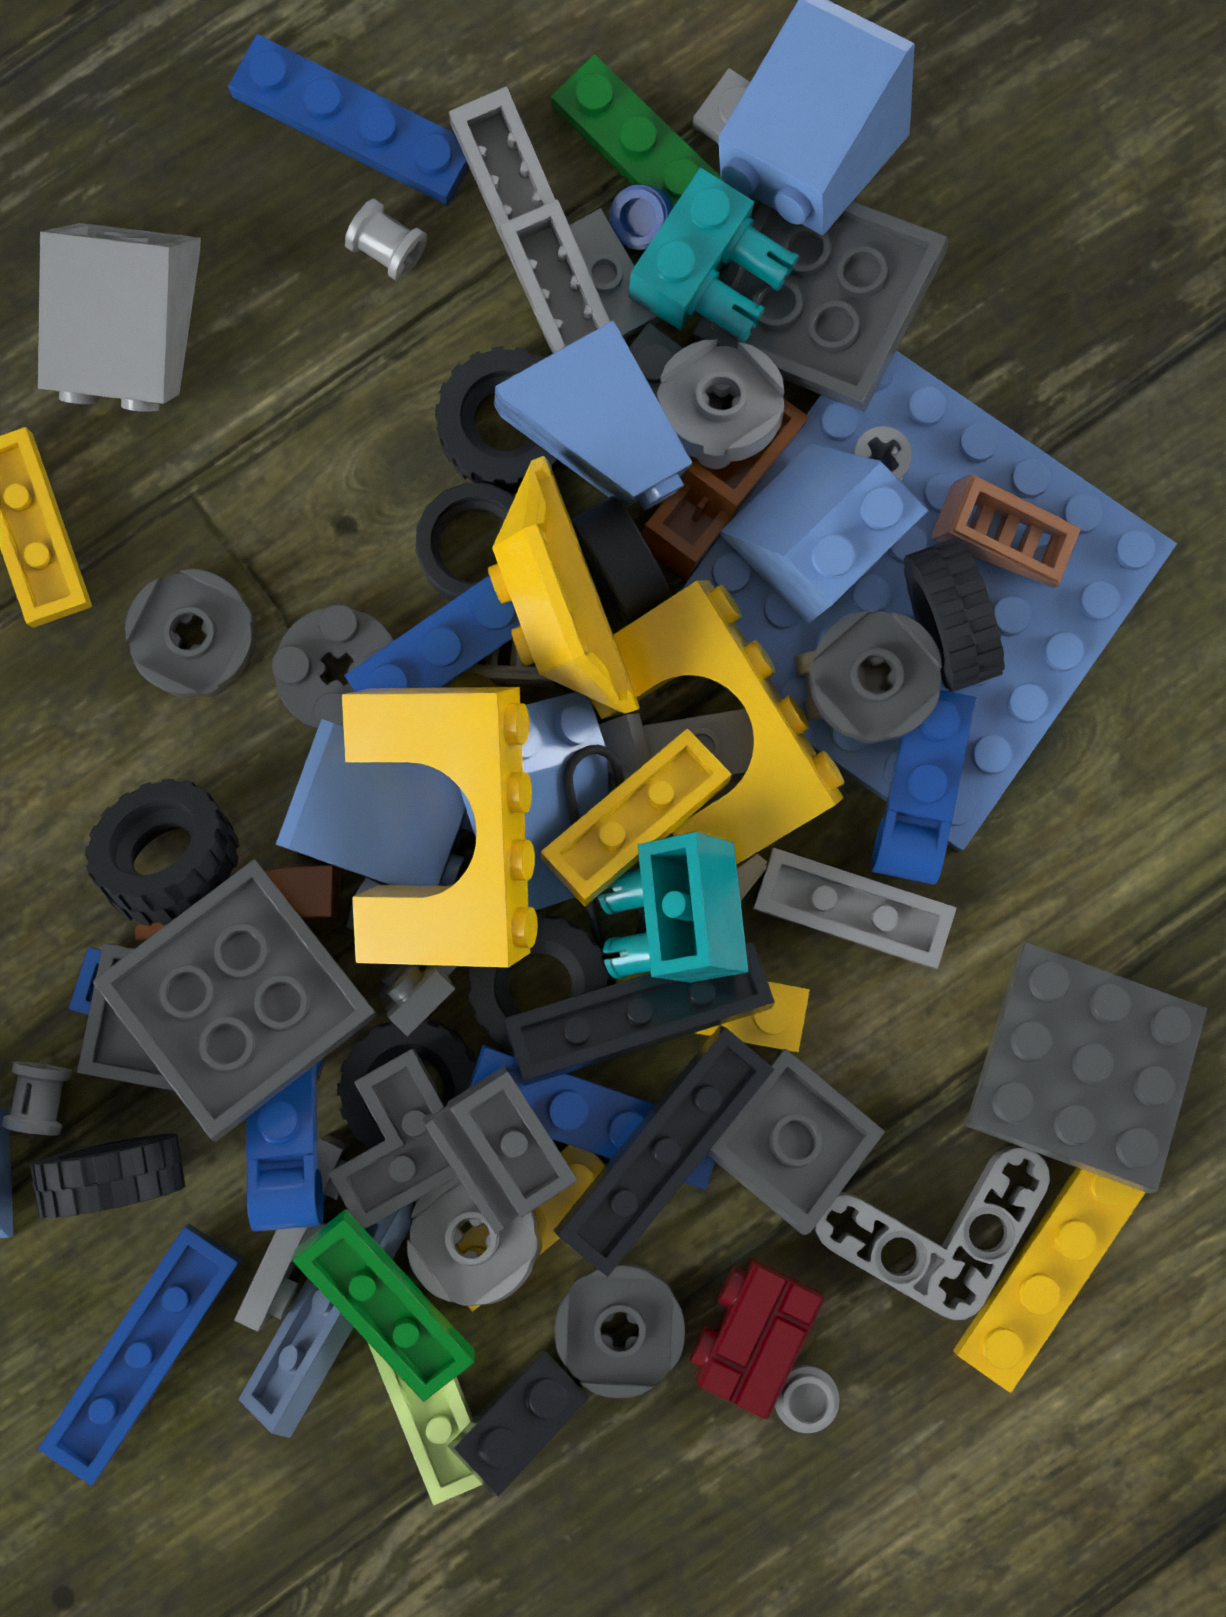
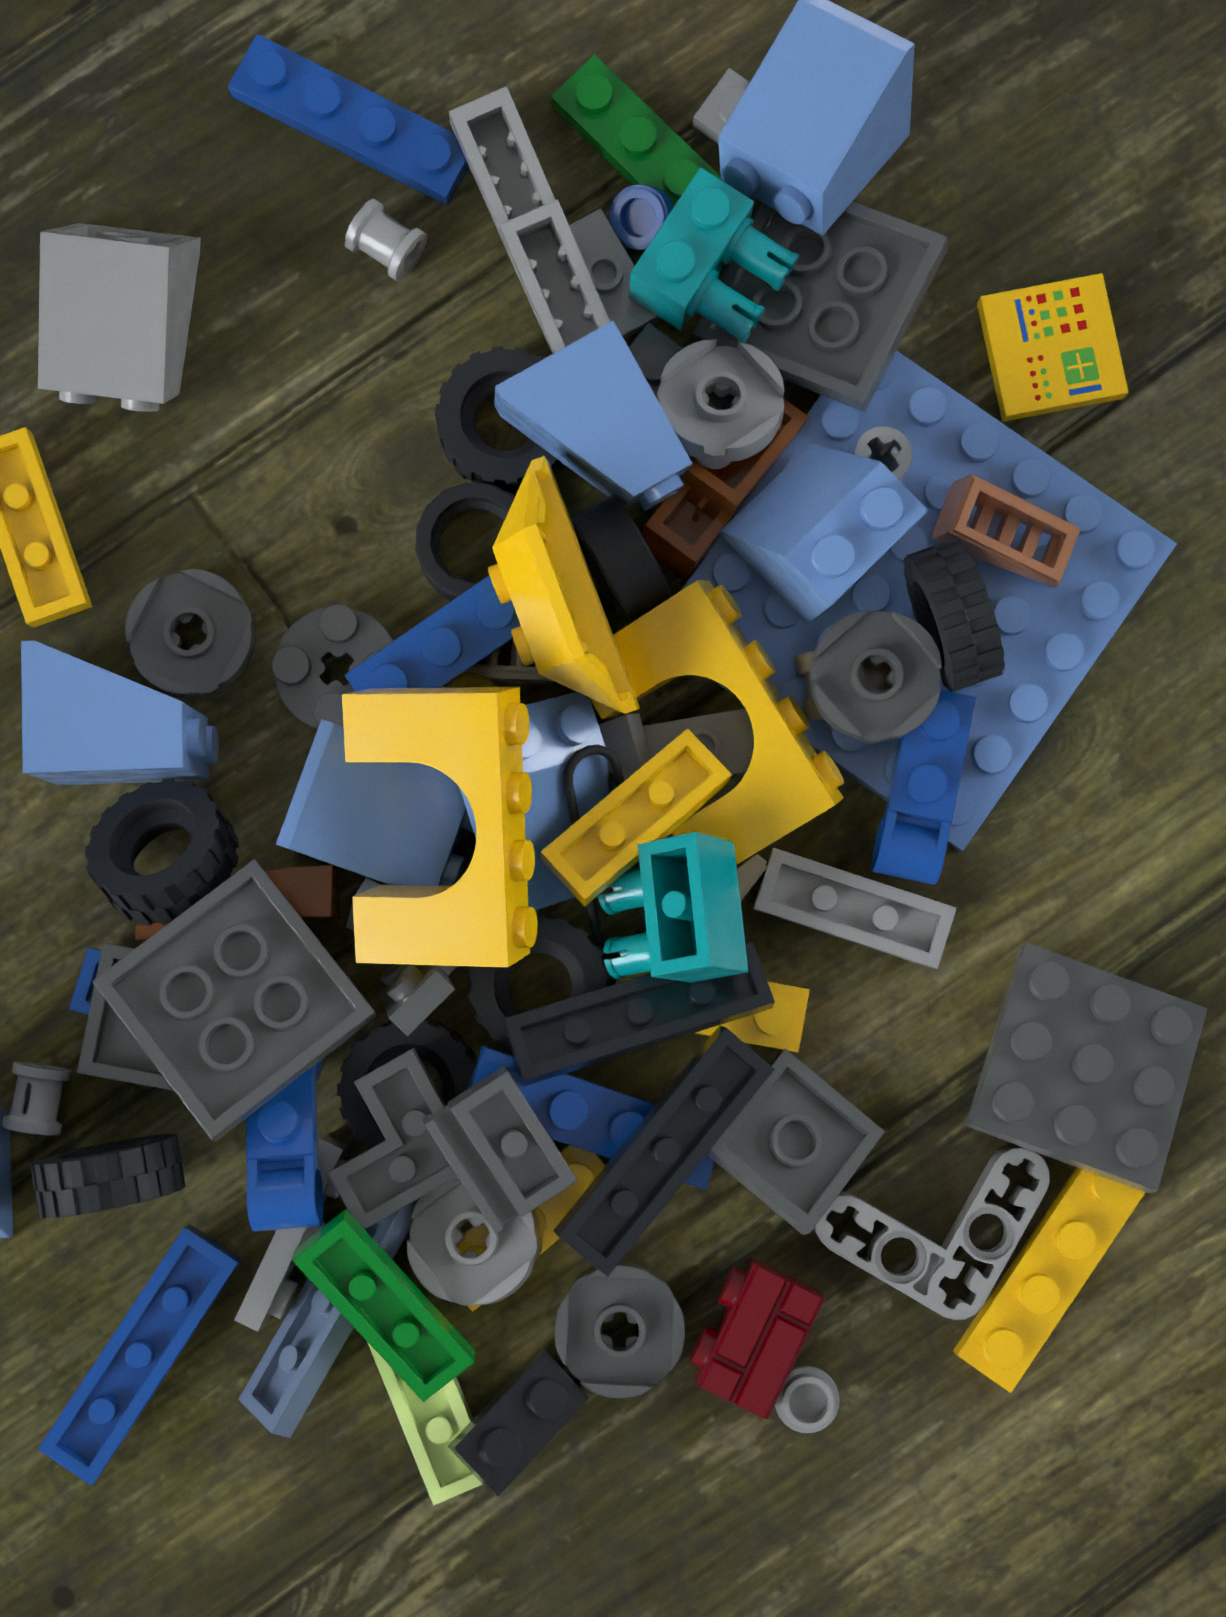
(105, 728): none -> medium blue slope
(1052, 347): none -> yellow tile

